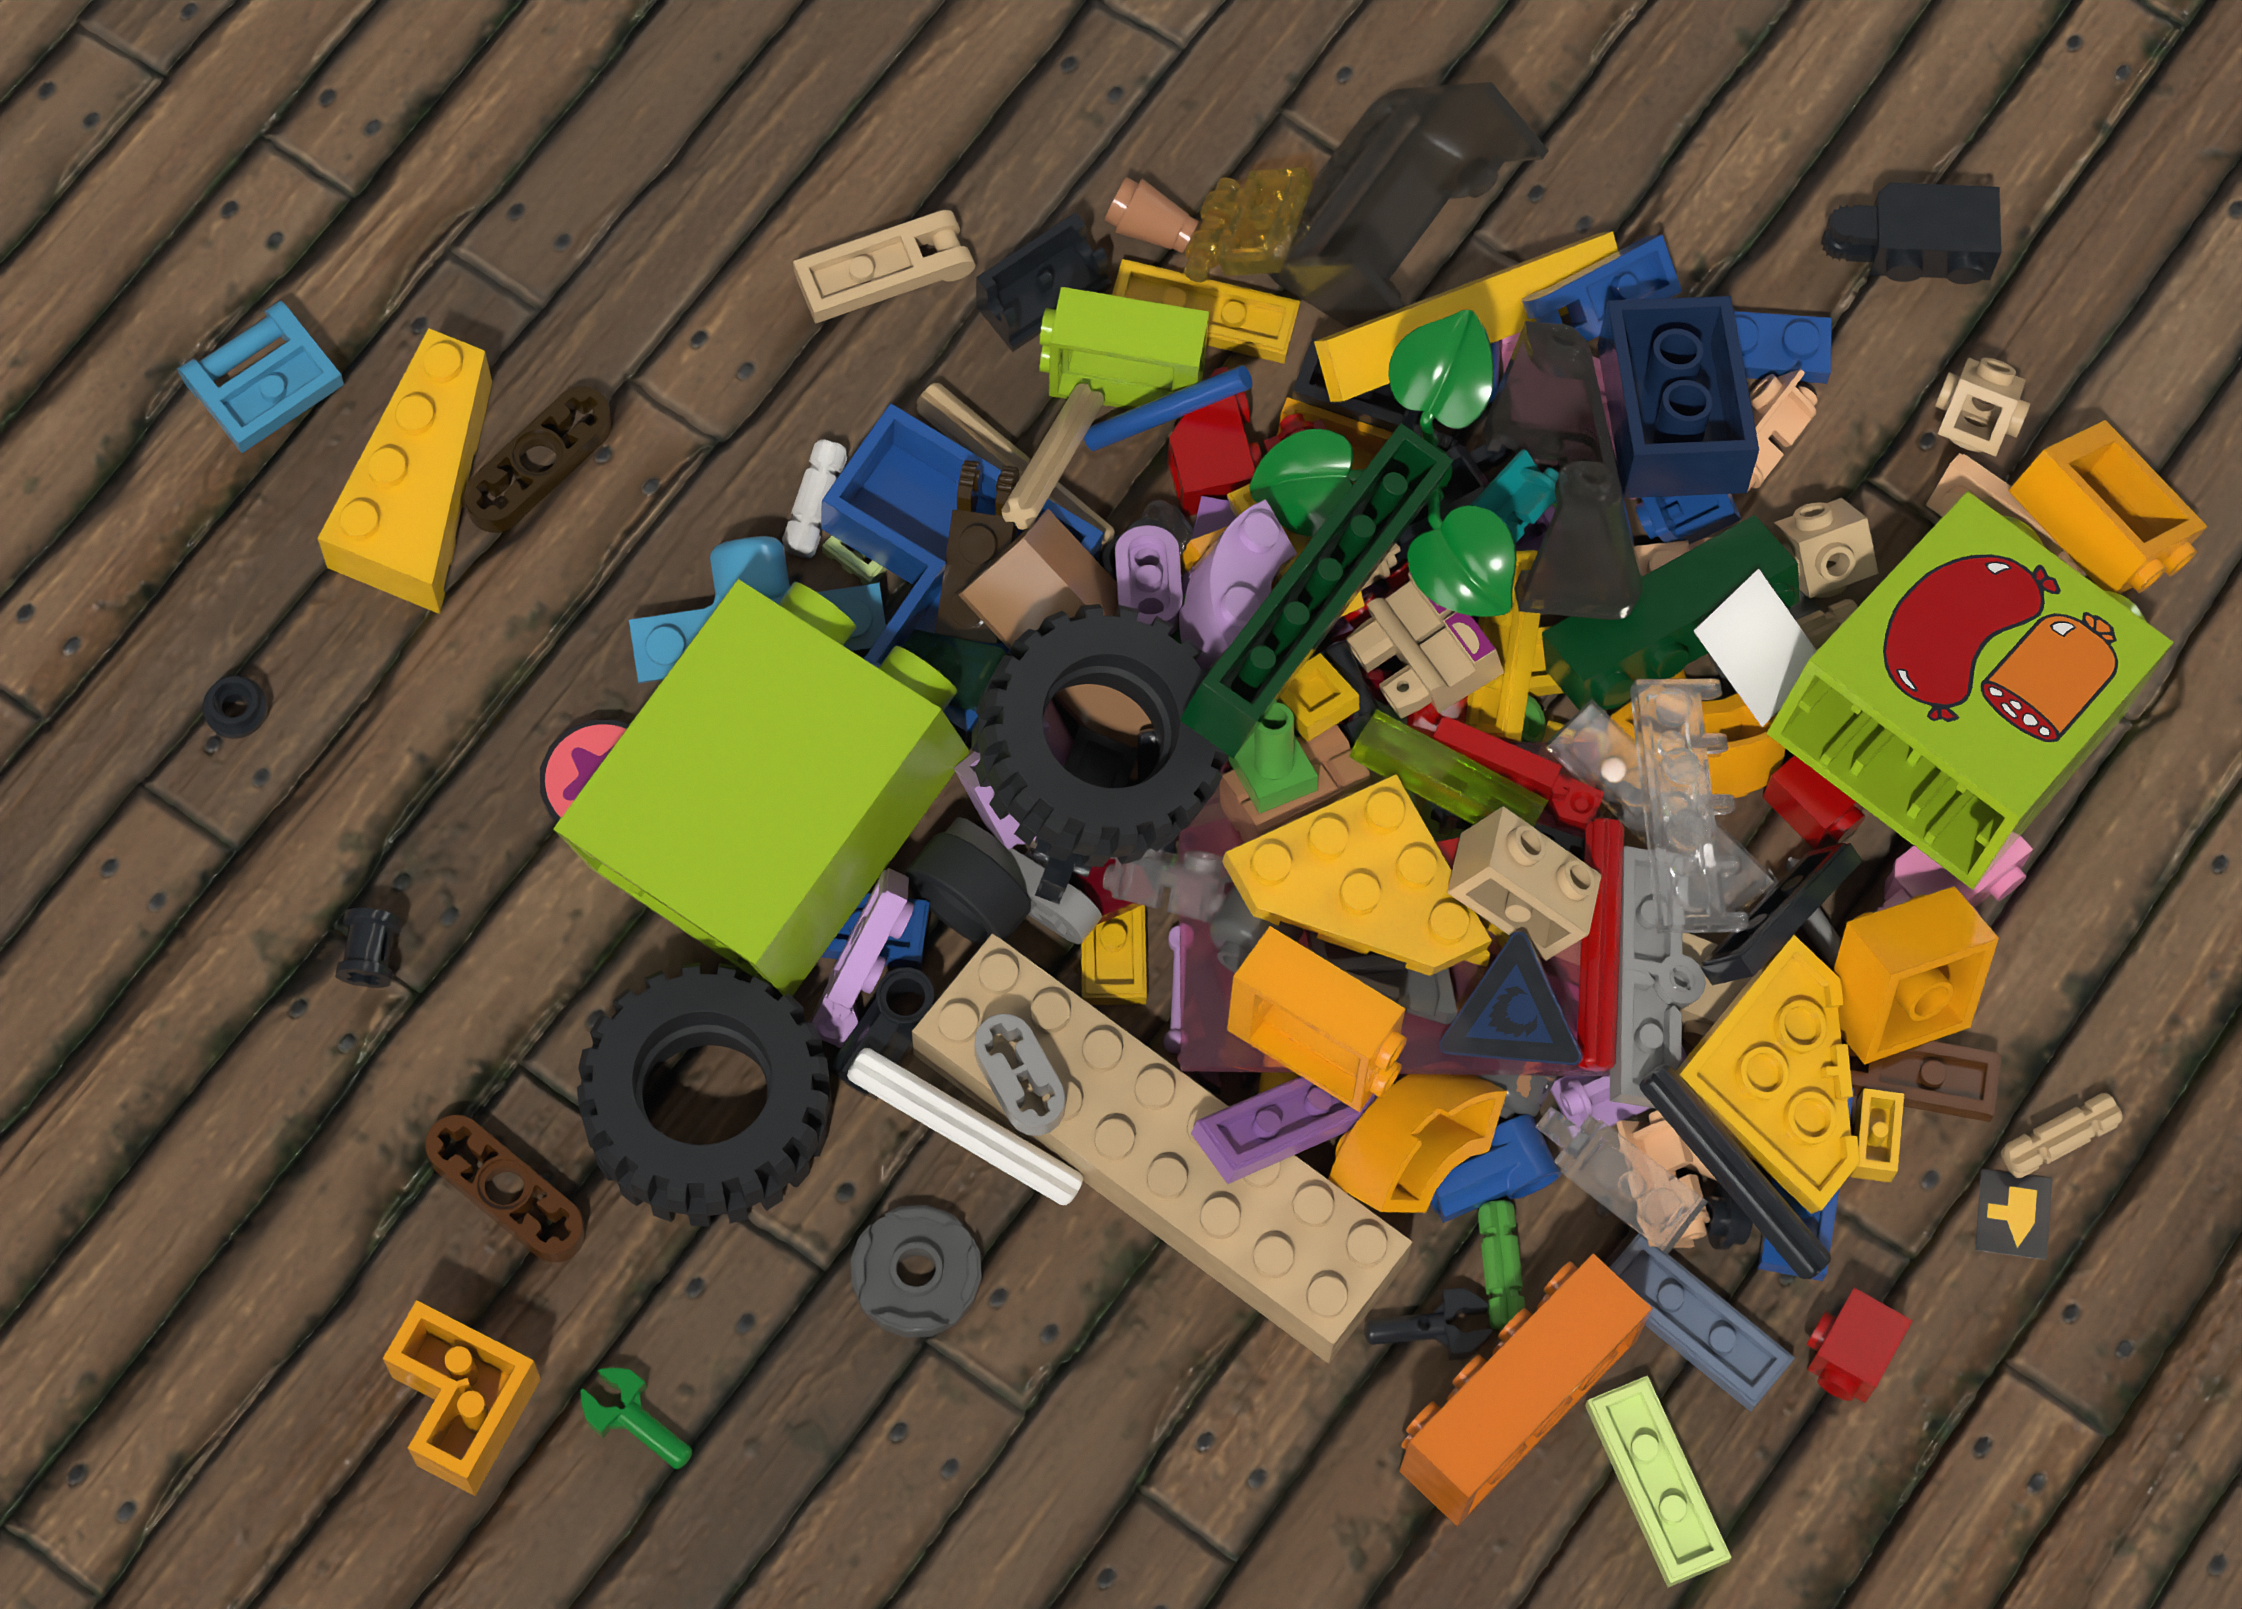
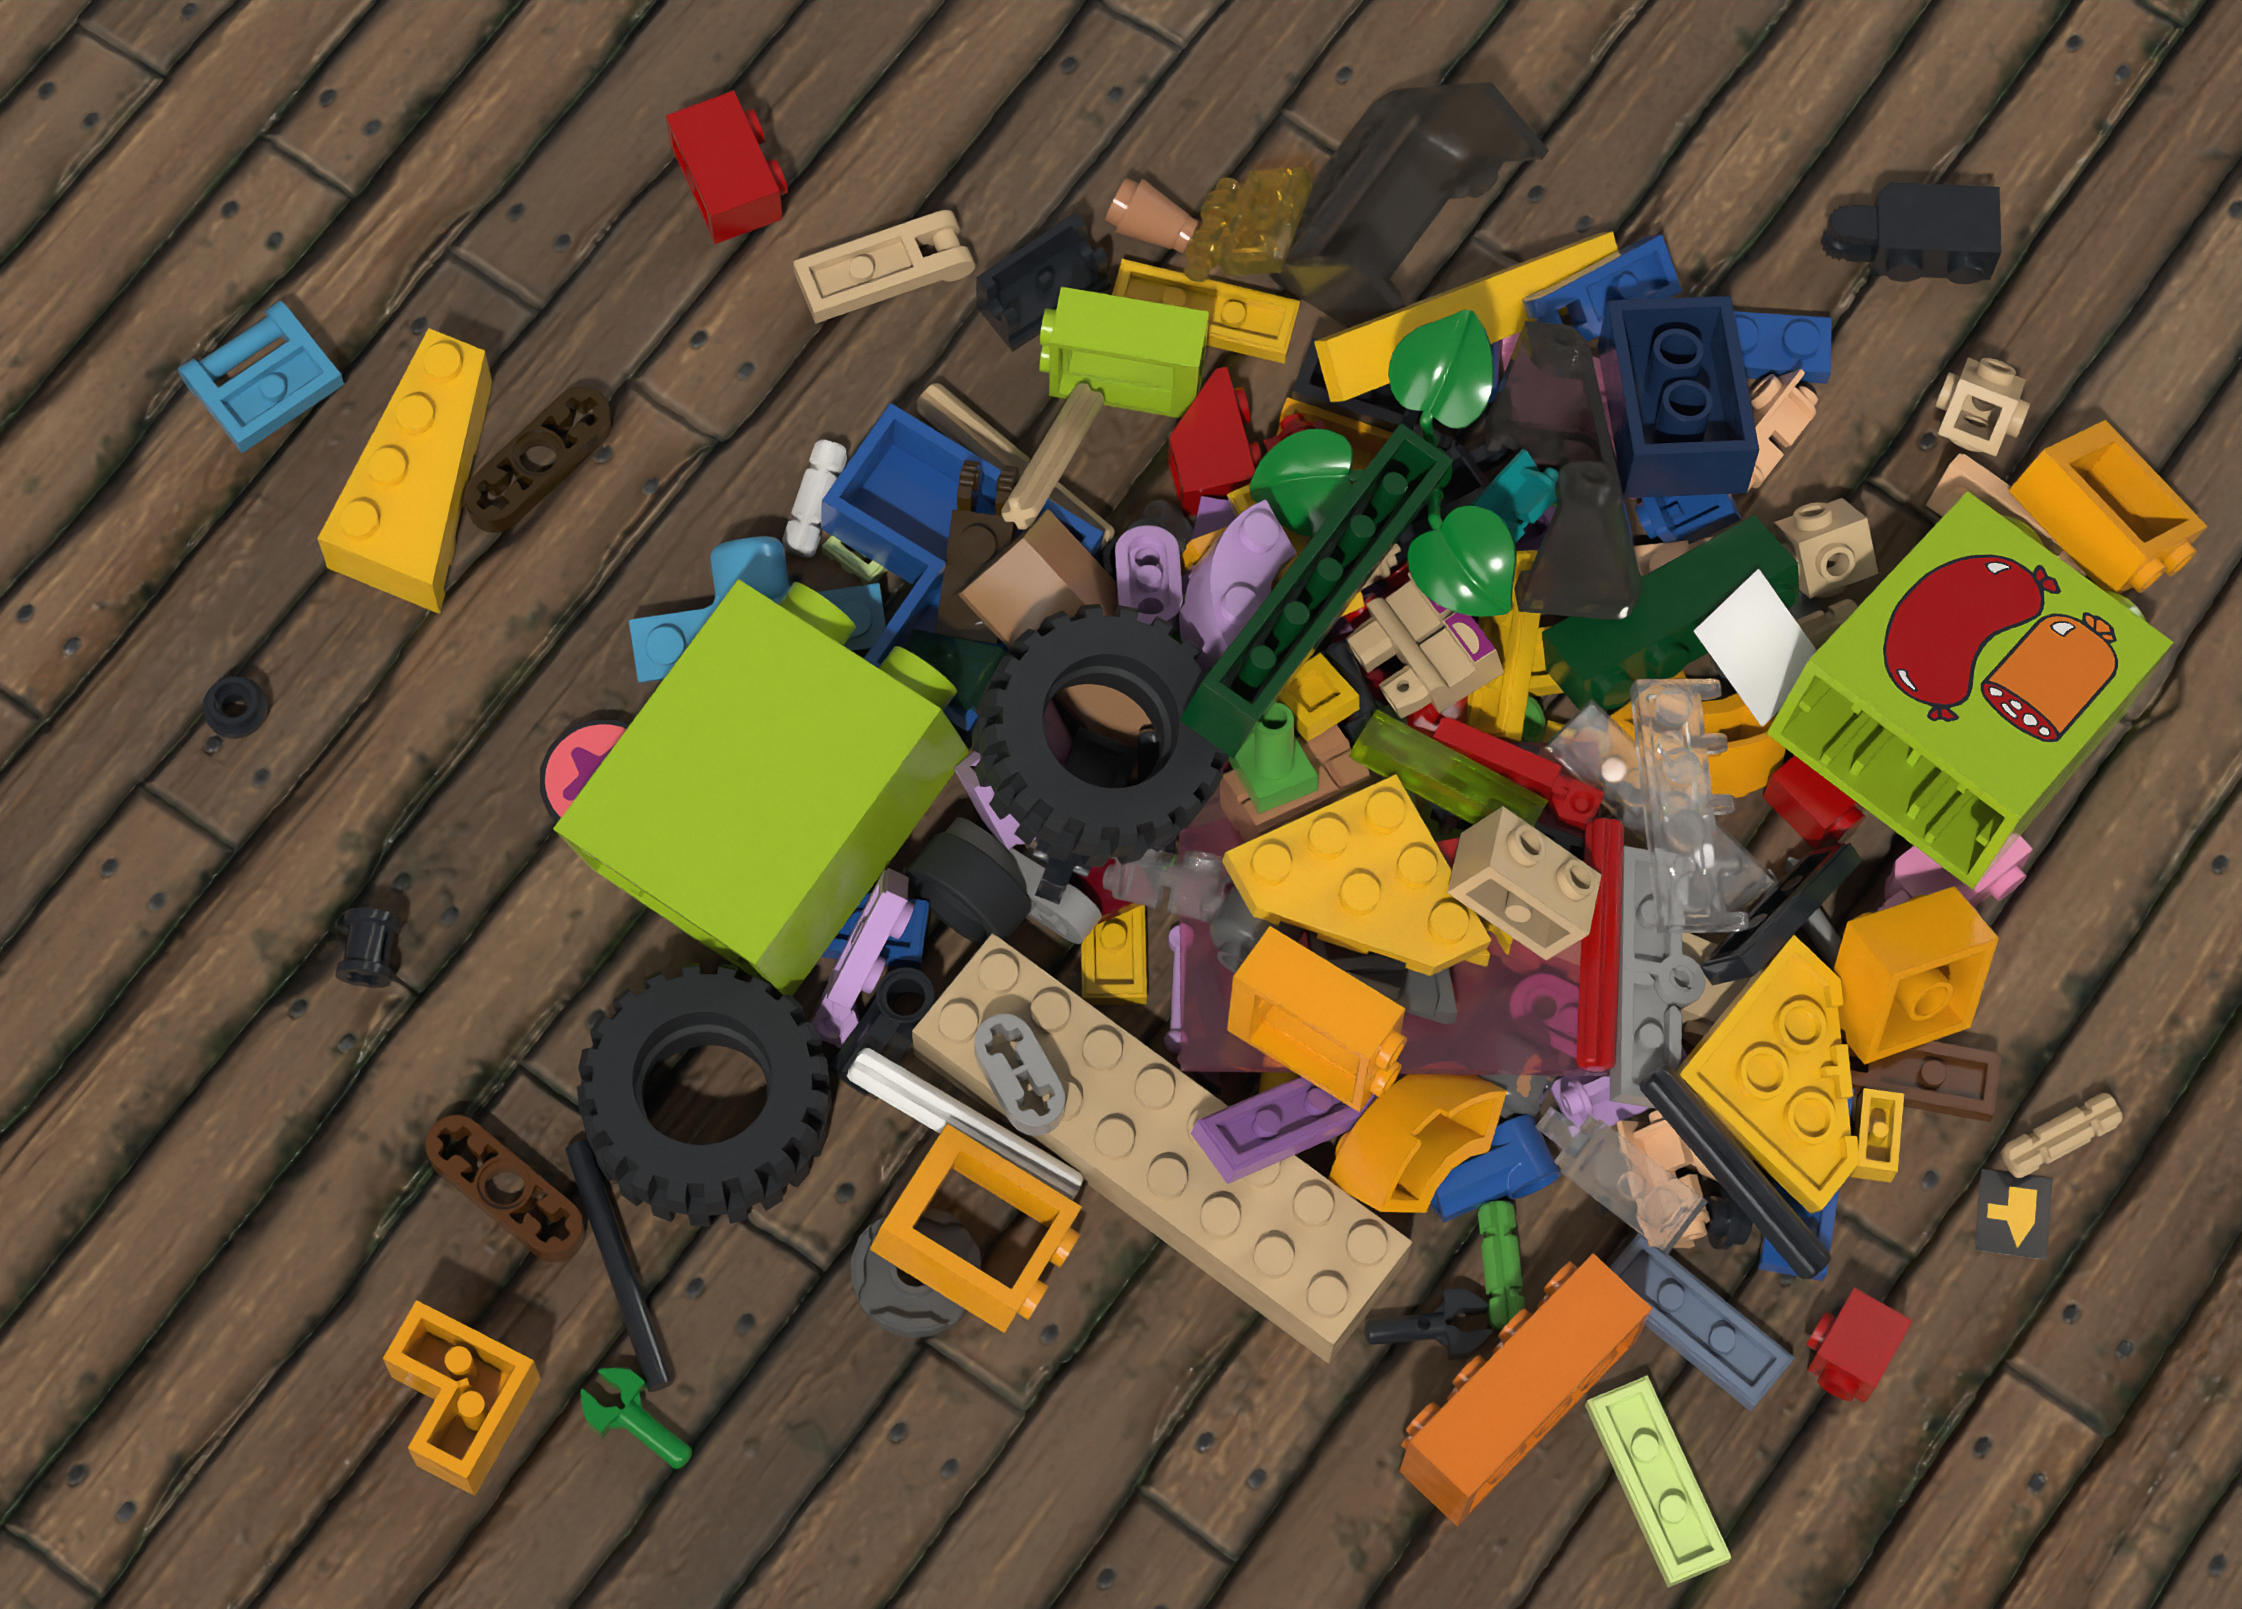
(619, 1266): none -> black bar
(726, 167): none -> red brick
(952, 1275): none -> light orange window
(1168, 408): blue bar -> none
(1514, 1013): black piece -> none

